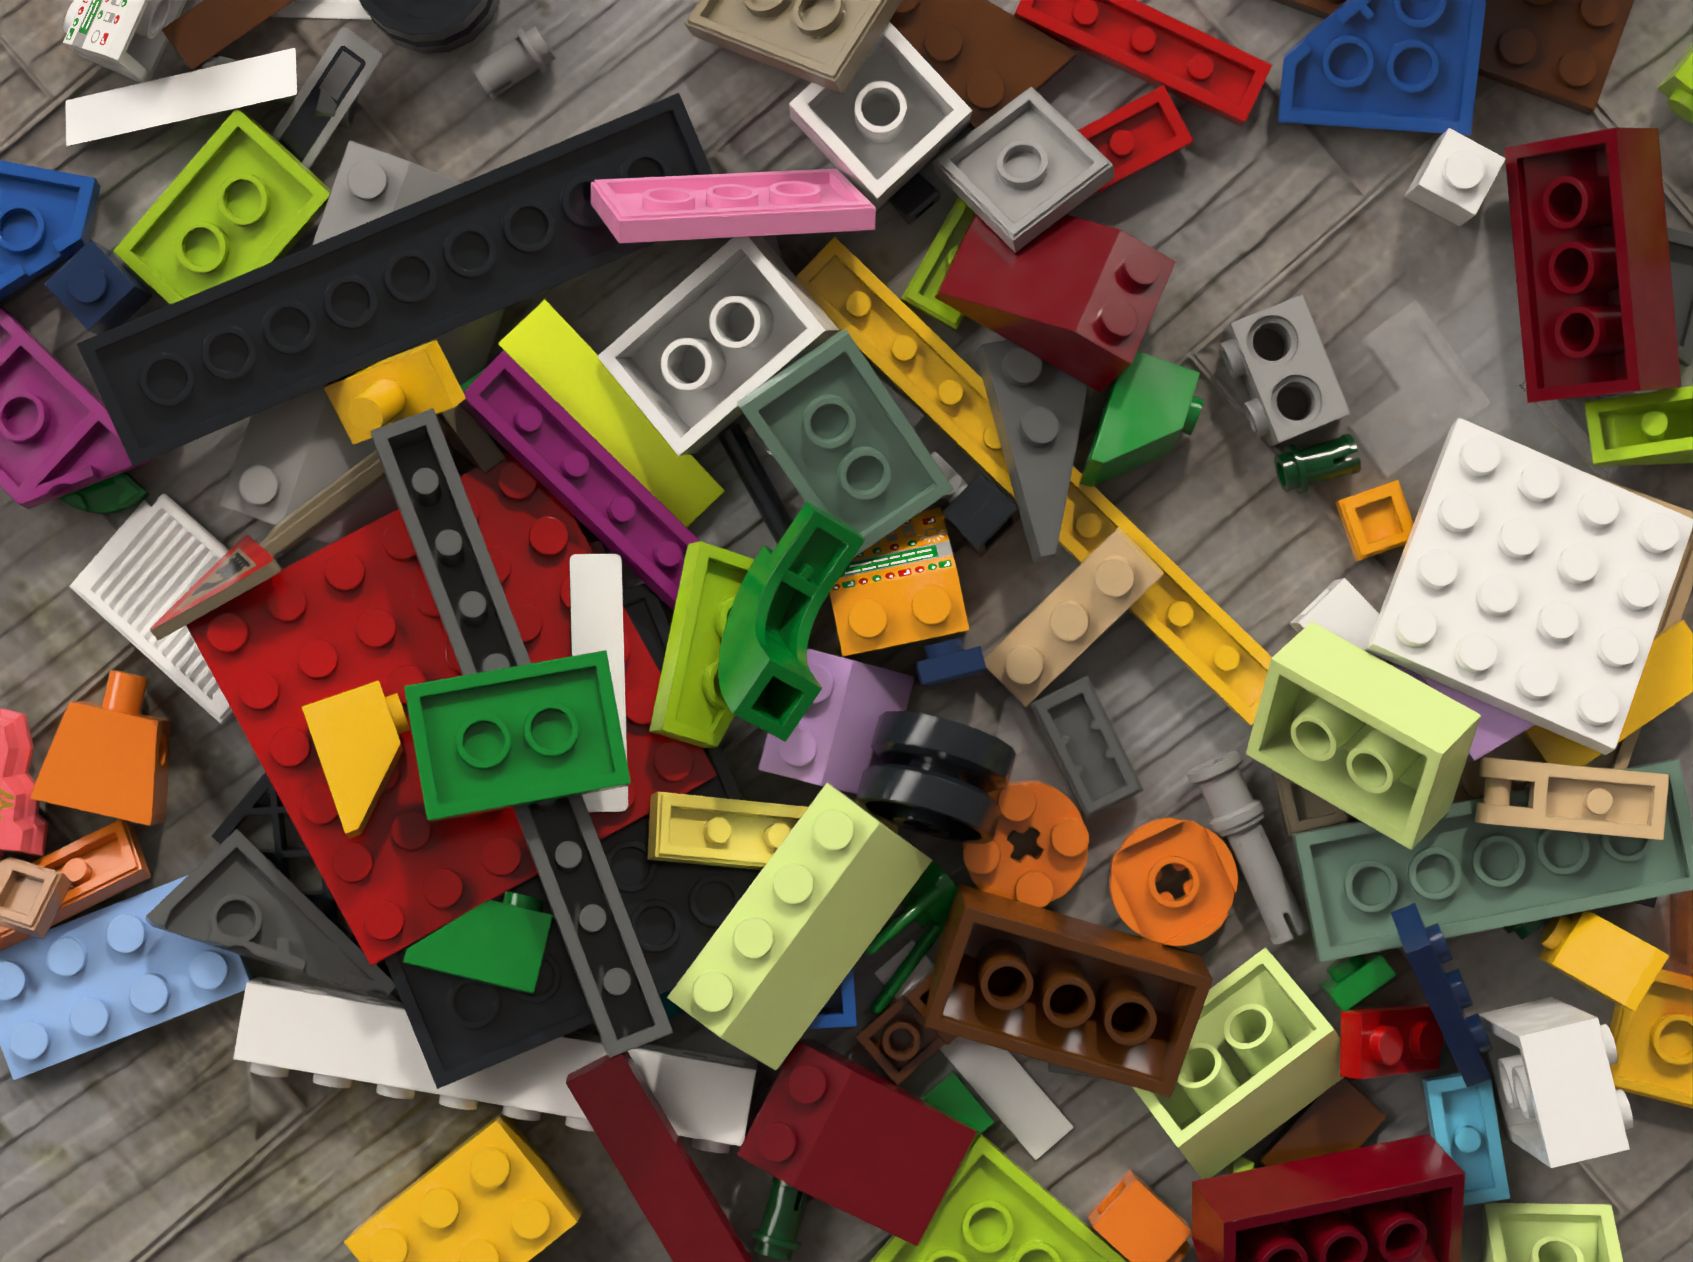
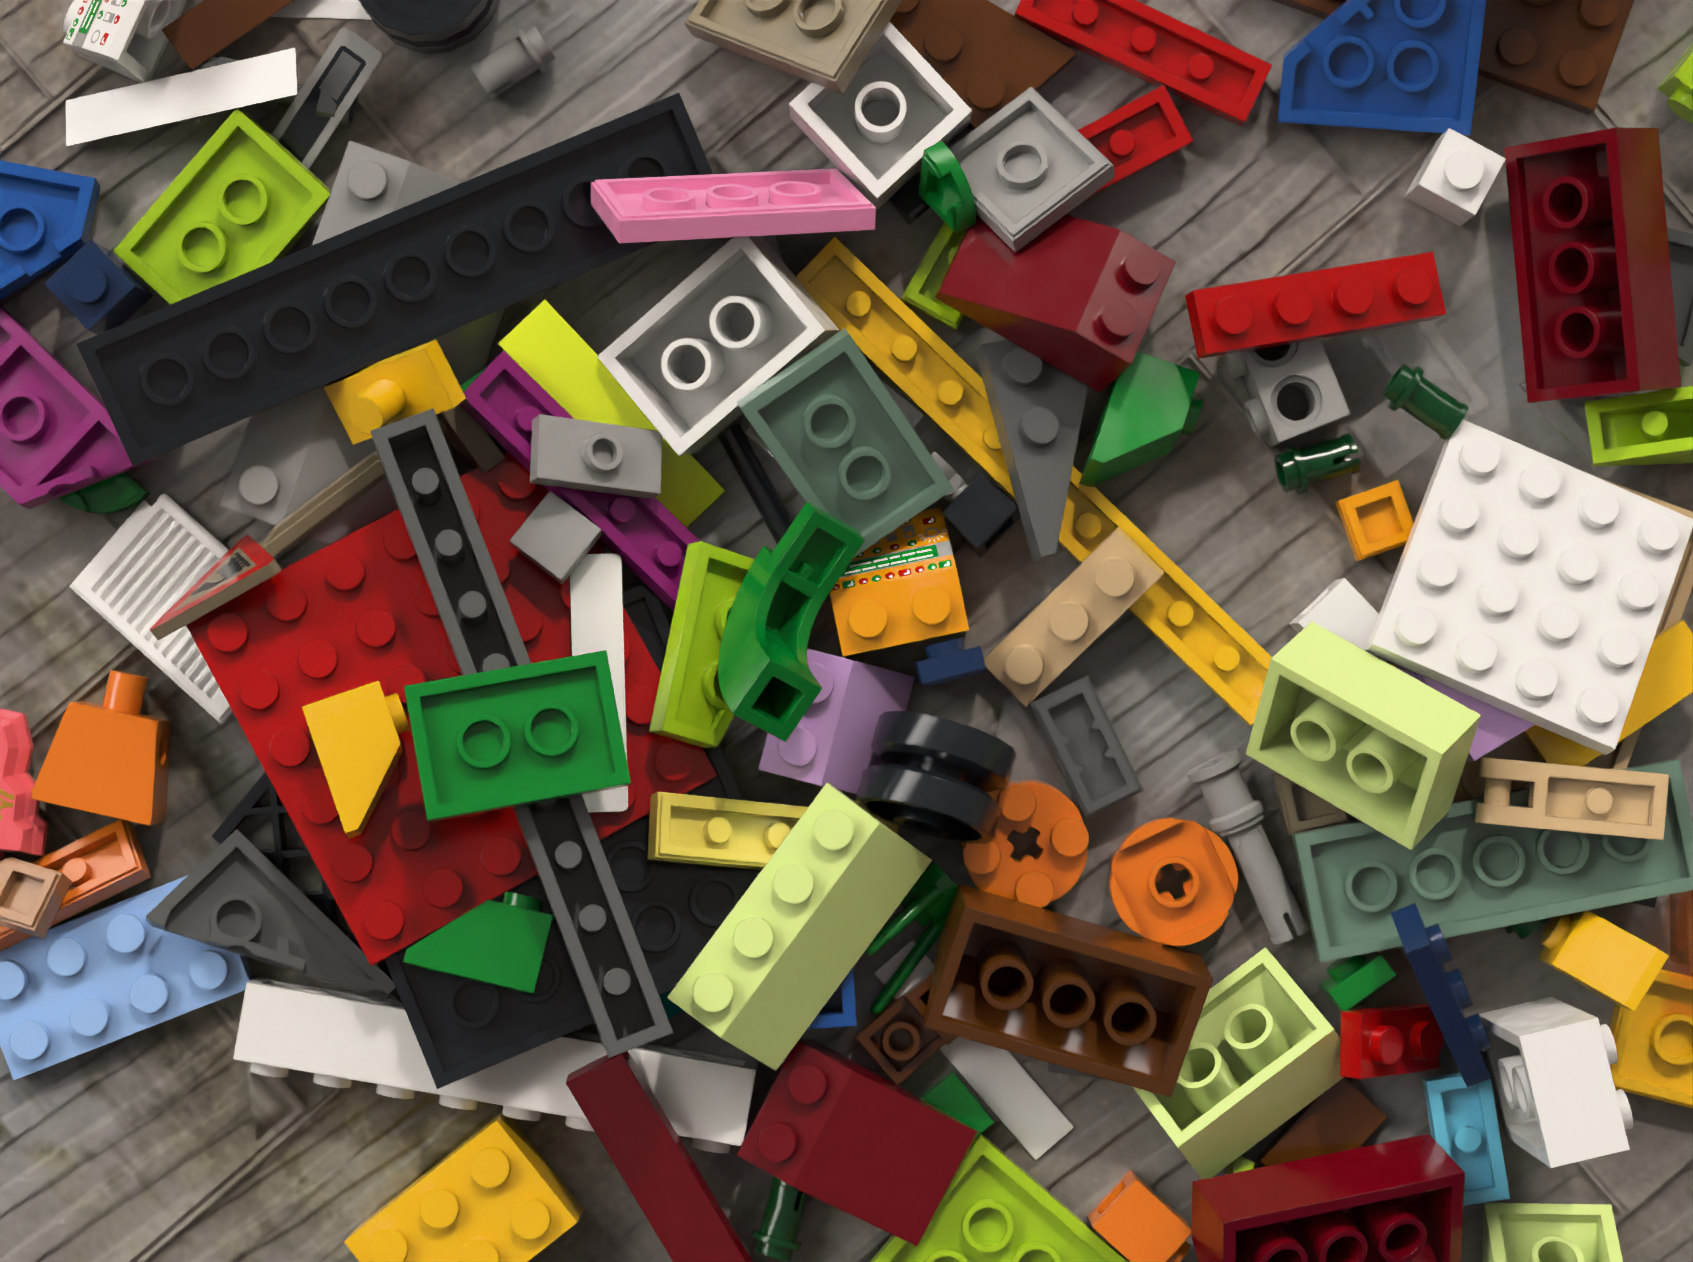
(555, 537): none -> light grey tile
(595, 456): none -> light grey plate
(946, 188): none -> green tile
(1315, 305): none -> red plate
(1424, 401): none -> dark green pin

